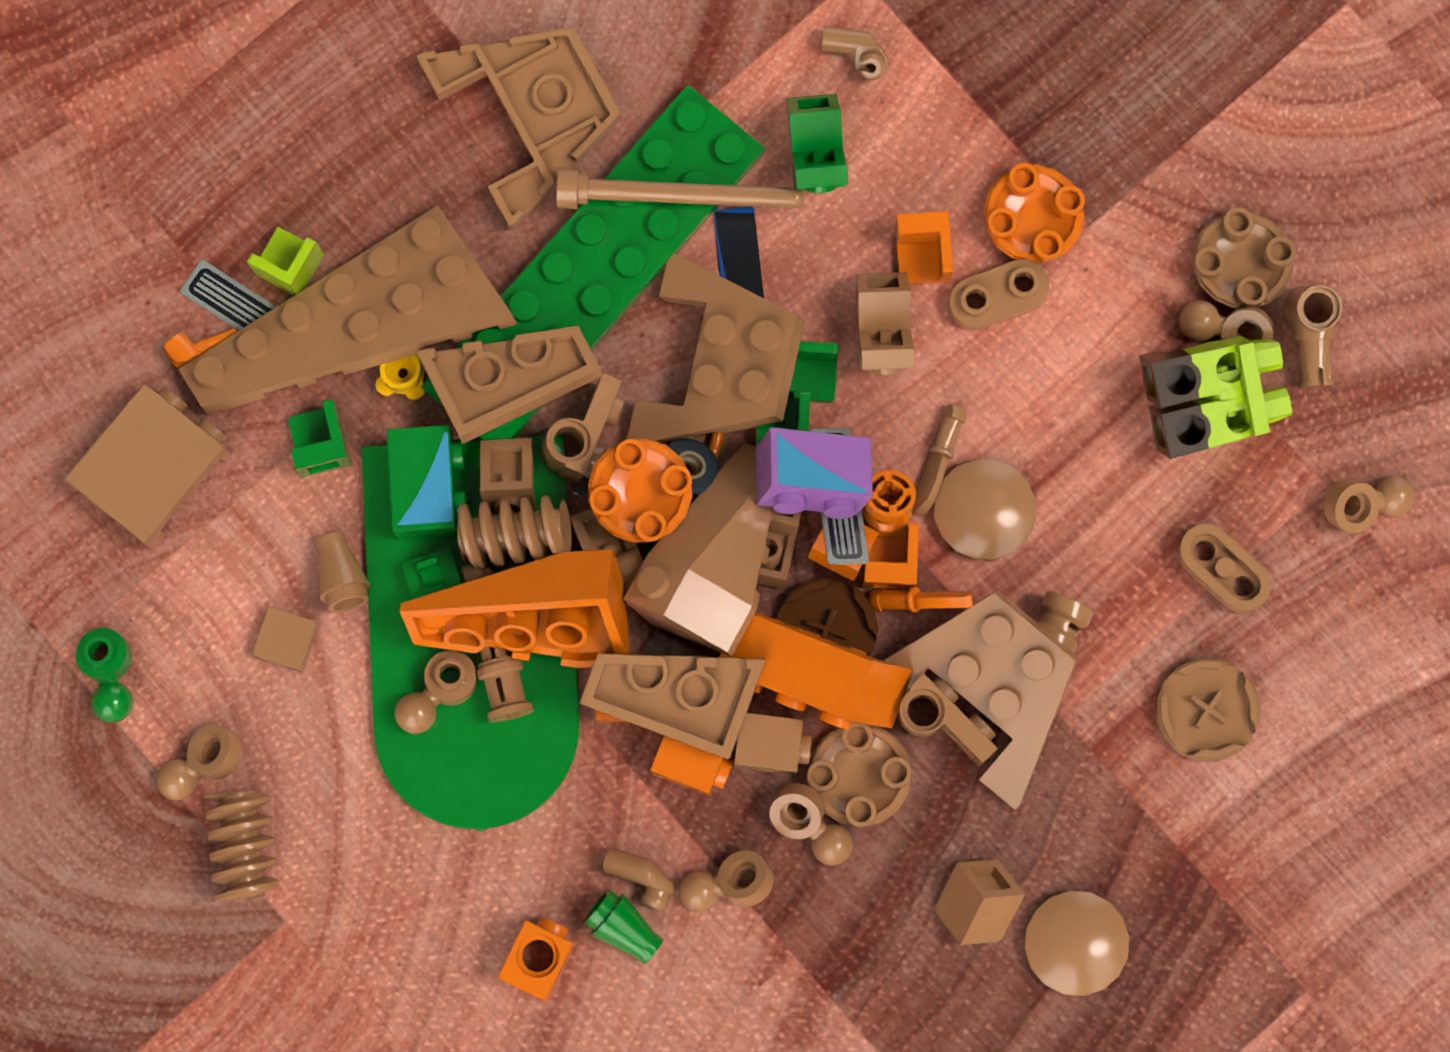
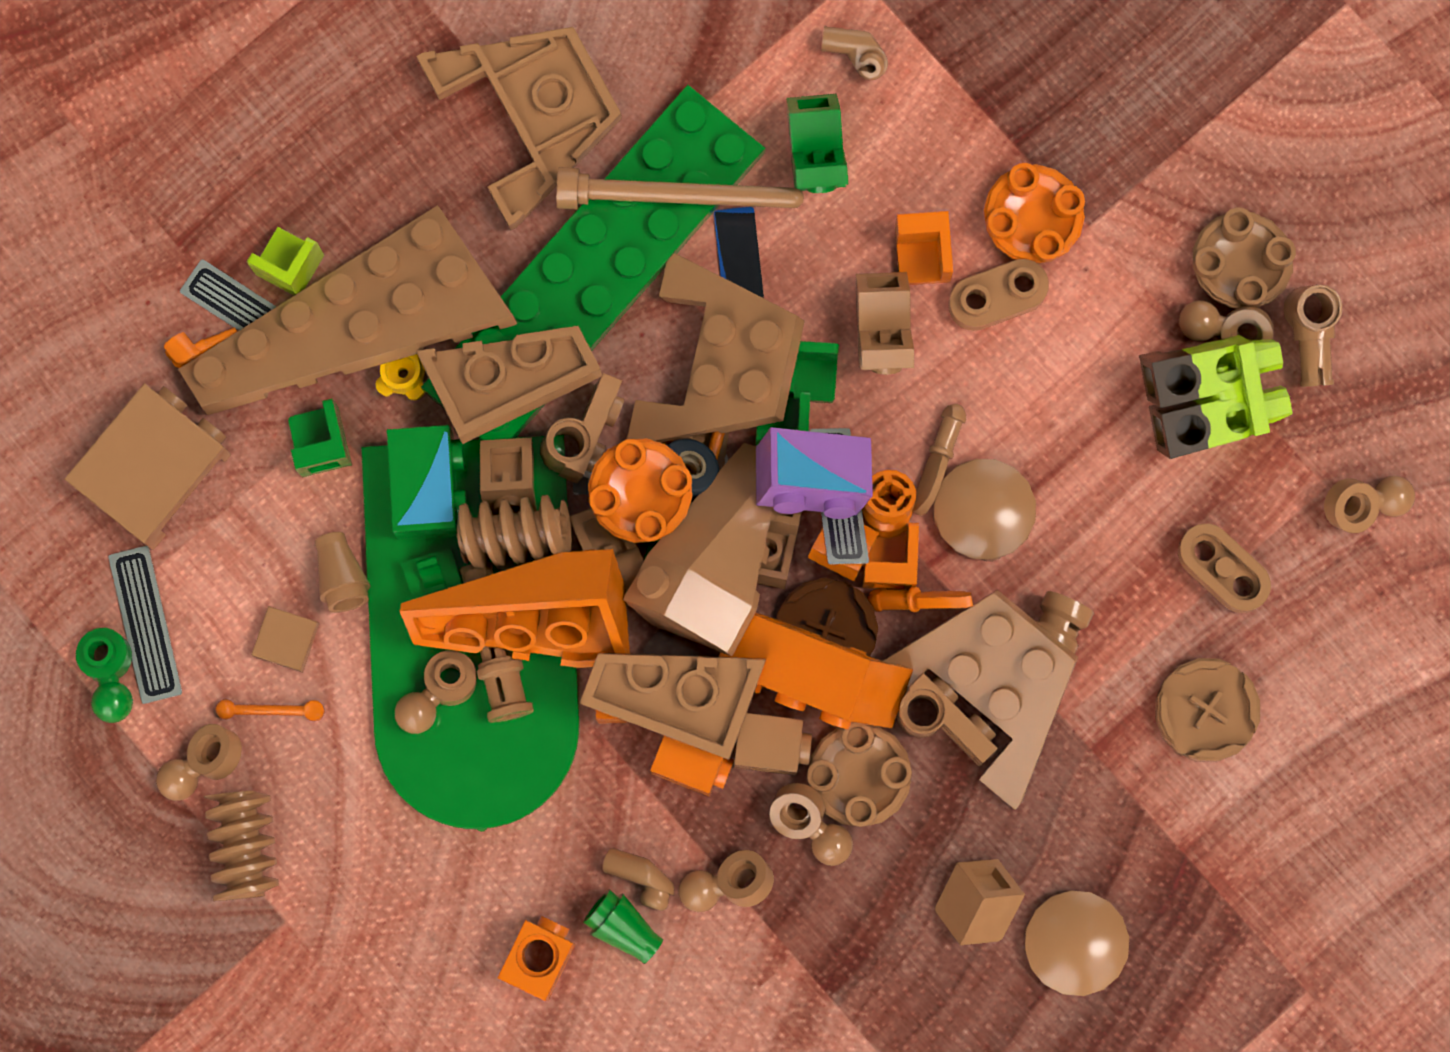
(145, 624): none -> sticker
(312, 710): none -> orange hinge

